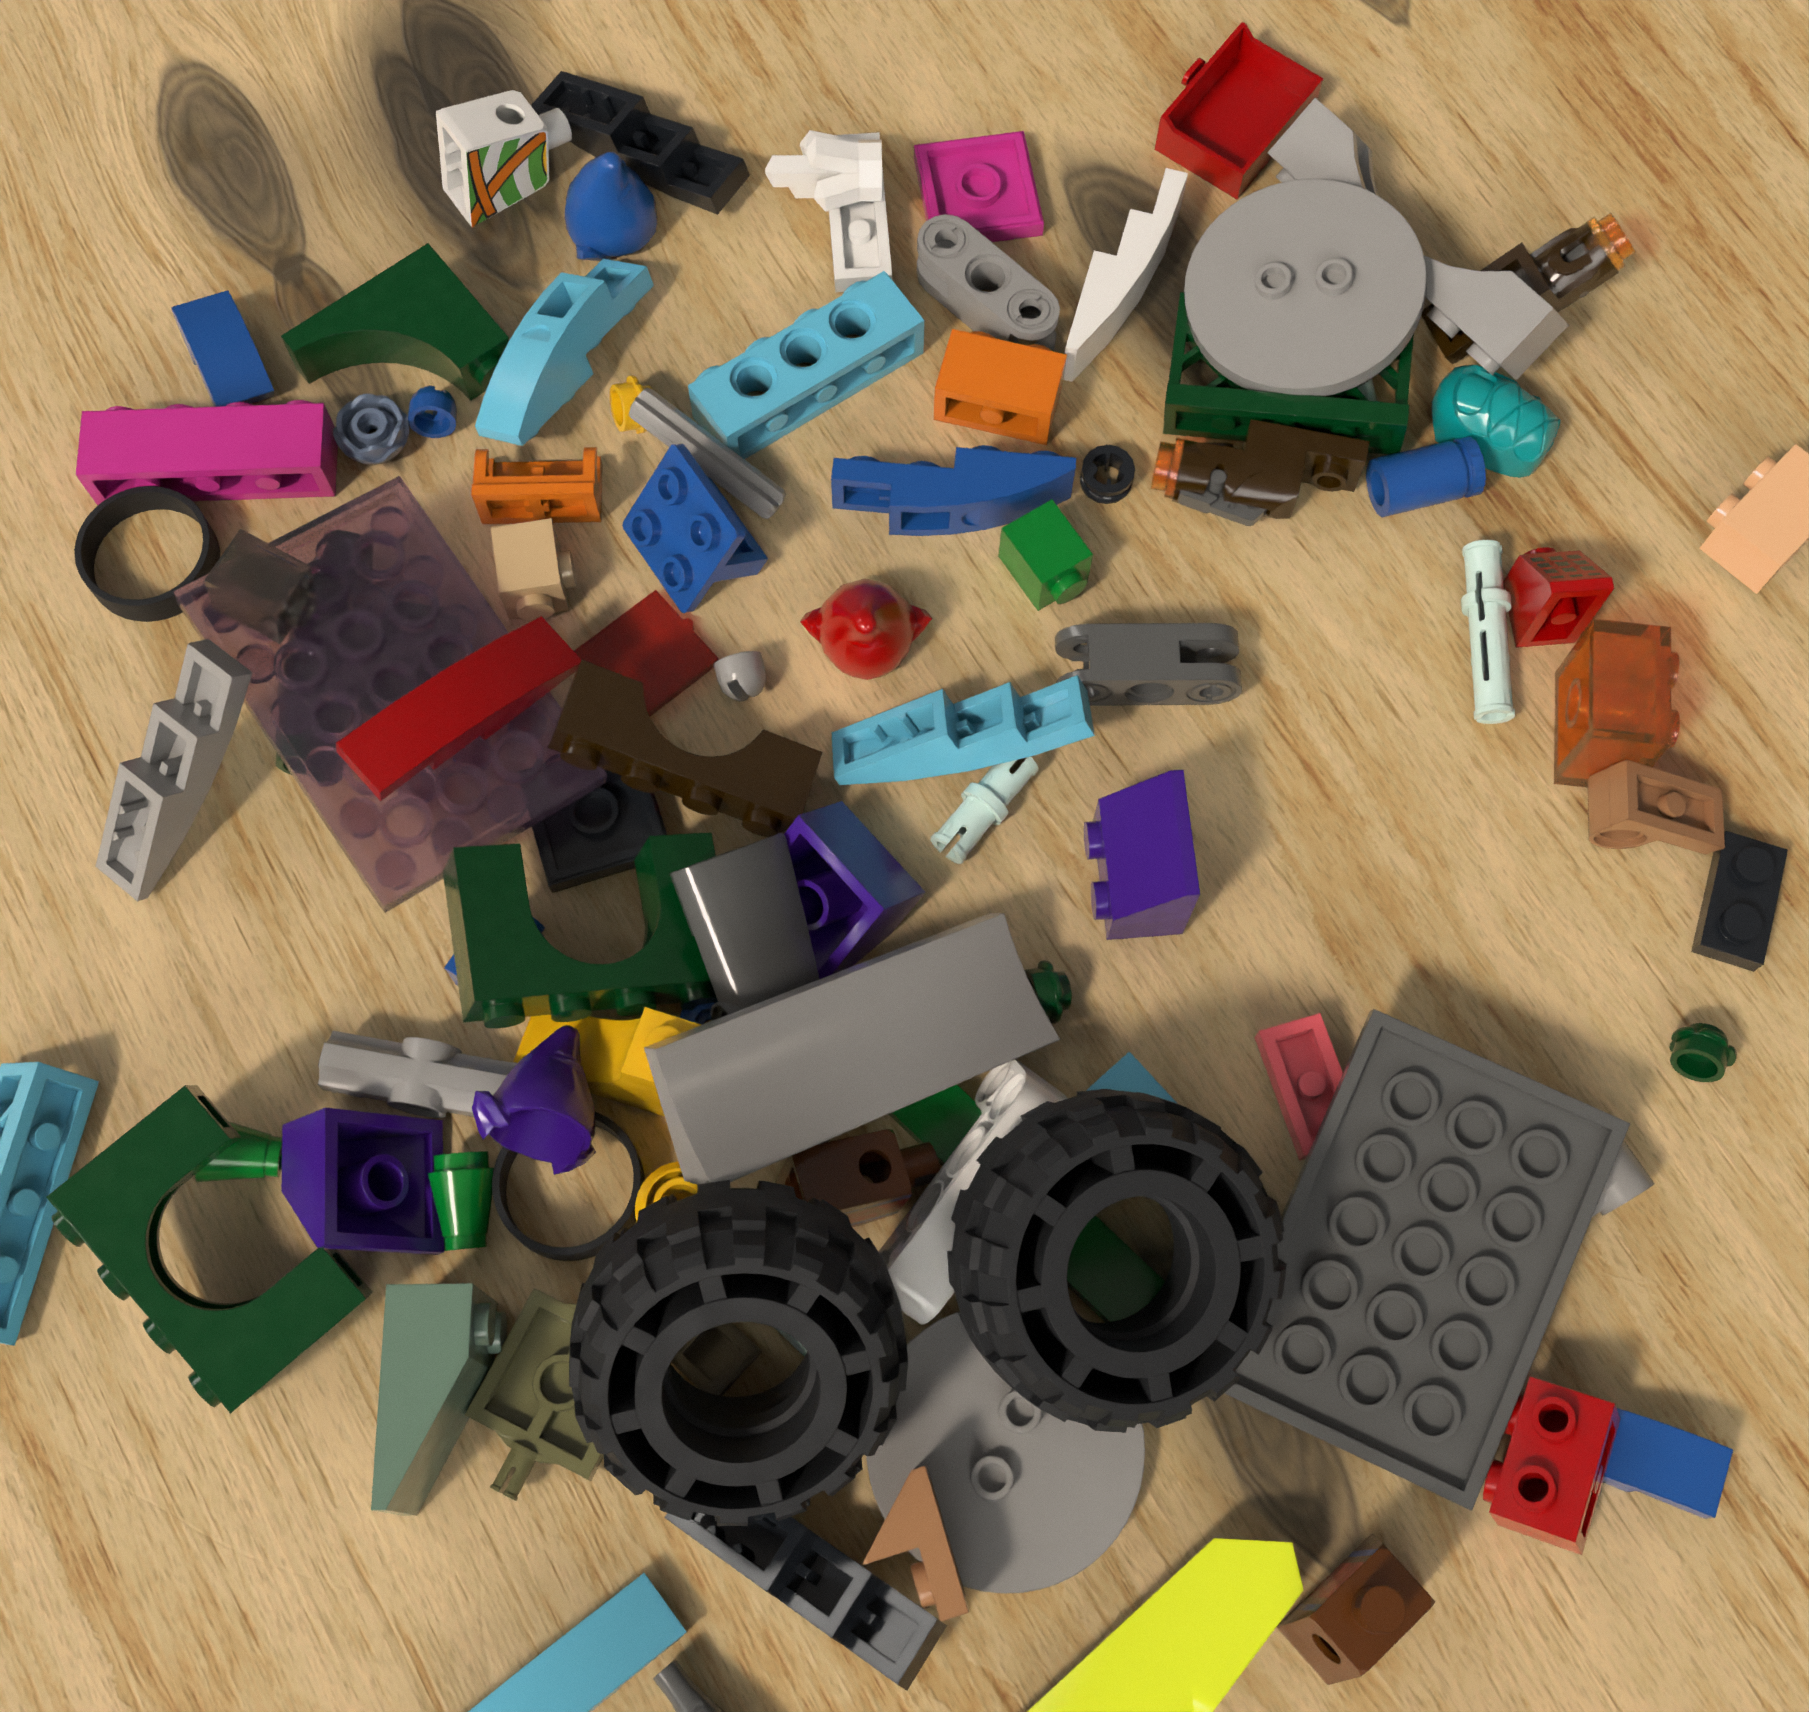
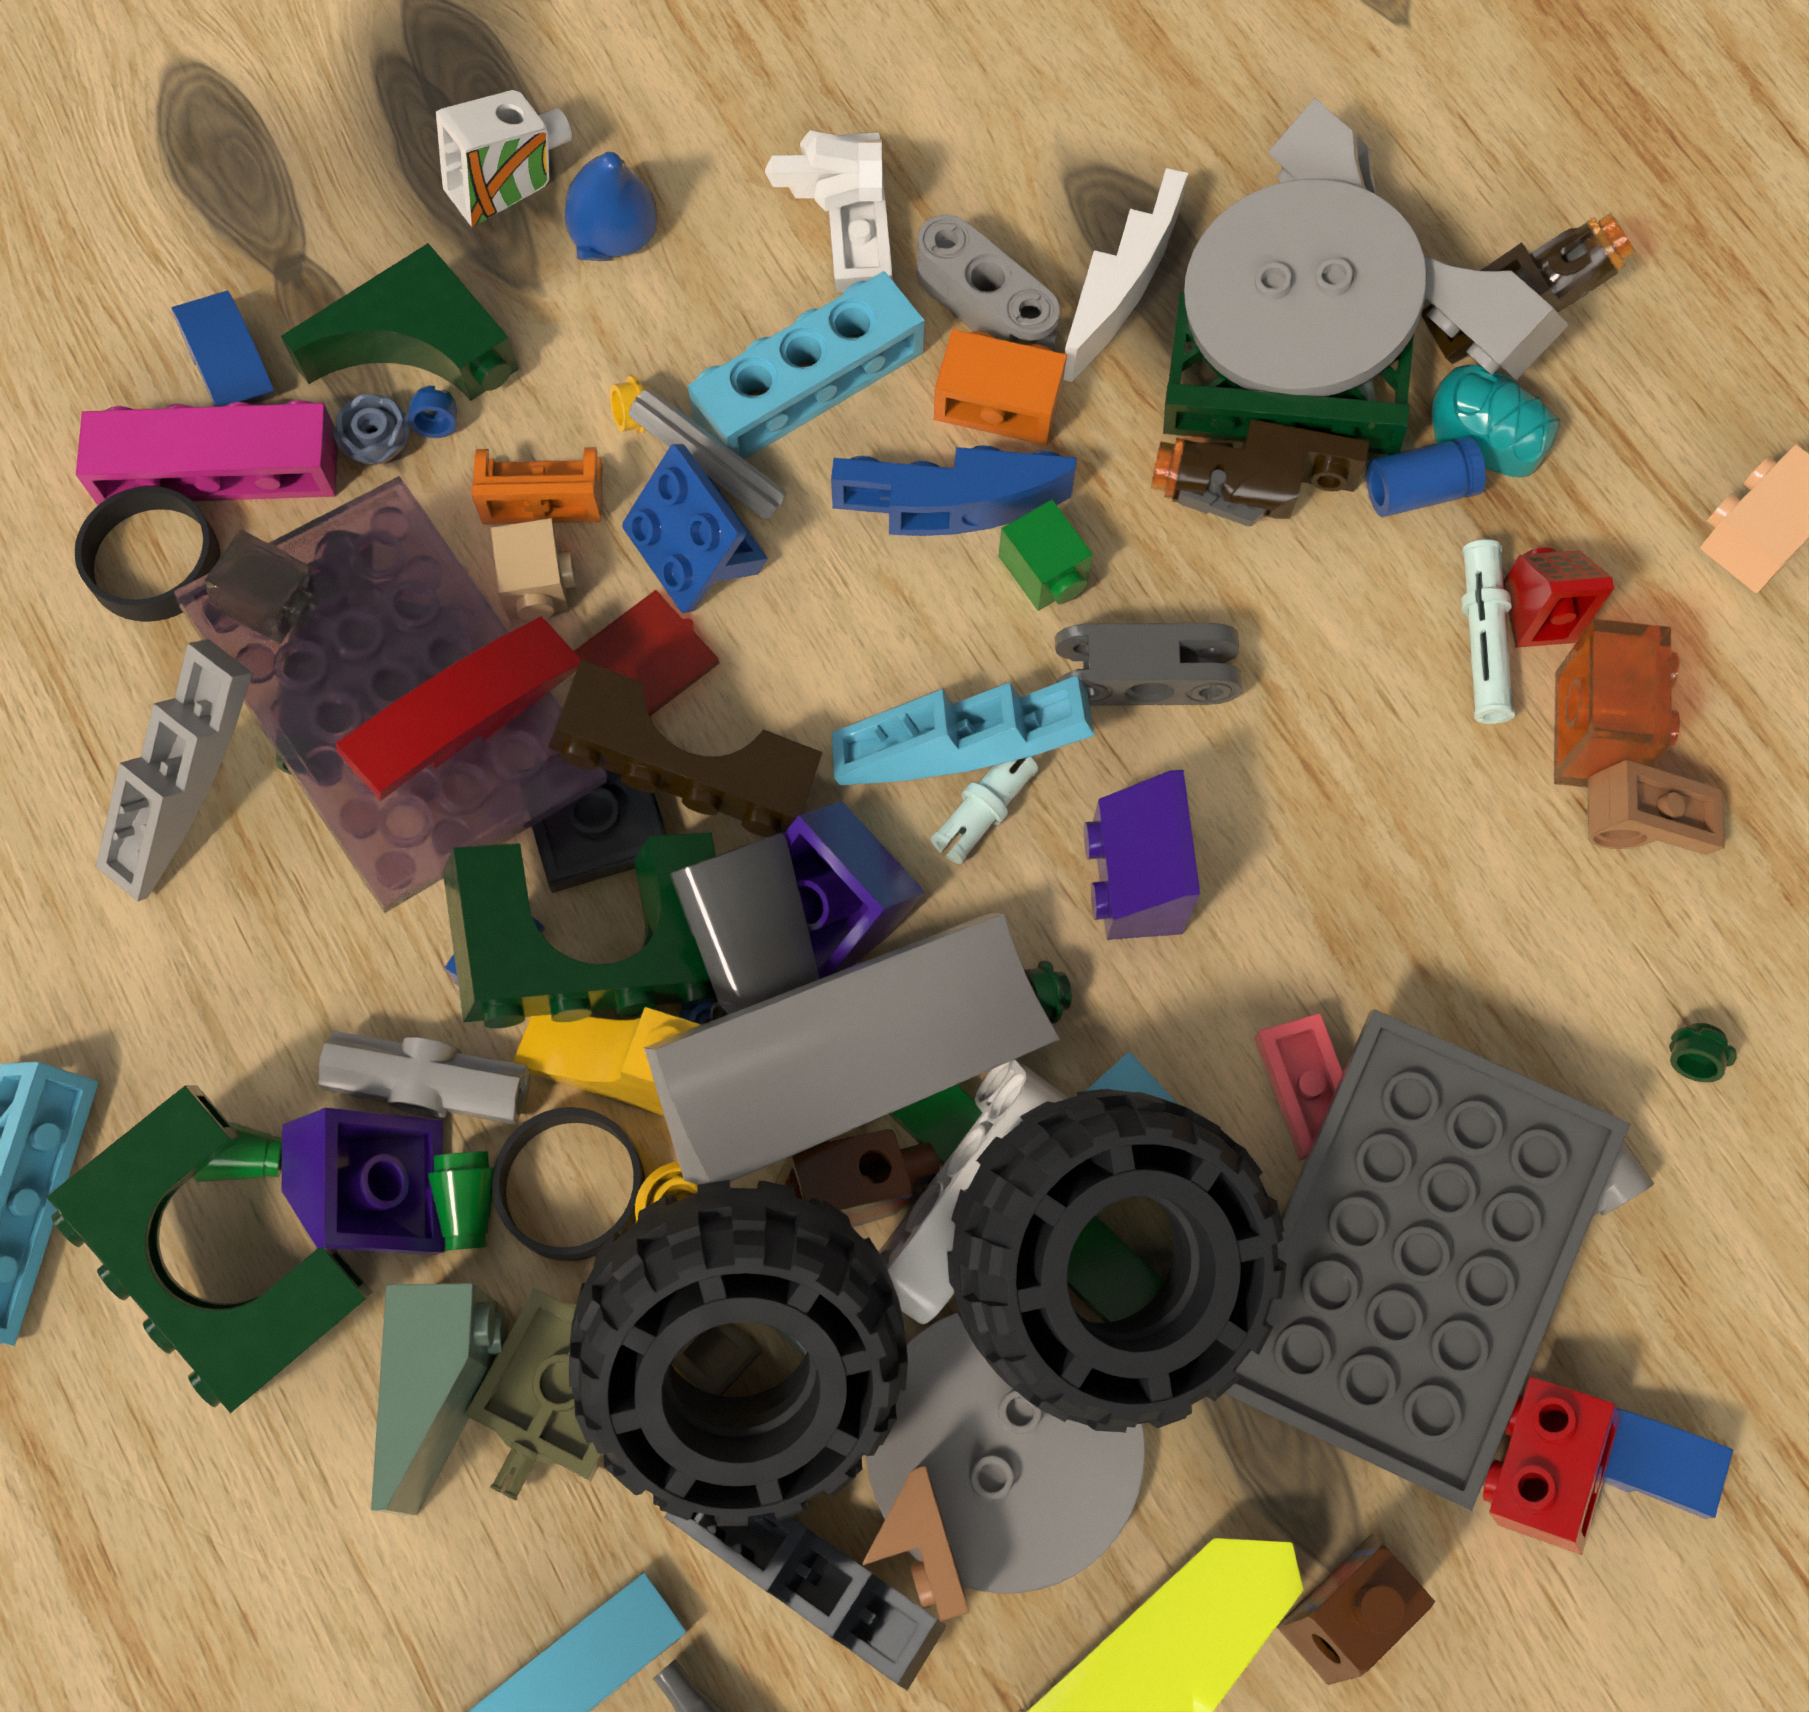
(543, 1105): dark purple hat -> none
(550, 346): medium azure slope -> none
(656, 148): black slope -> none
(741, 675): light grey hinge -> none
(866, 628): red hat -> none
(983, 183): dark pink tile -> none
(1107, 456): black bush -> none
(1235, 111): red container -> none
(1740, 902): black plate -> none

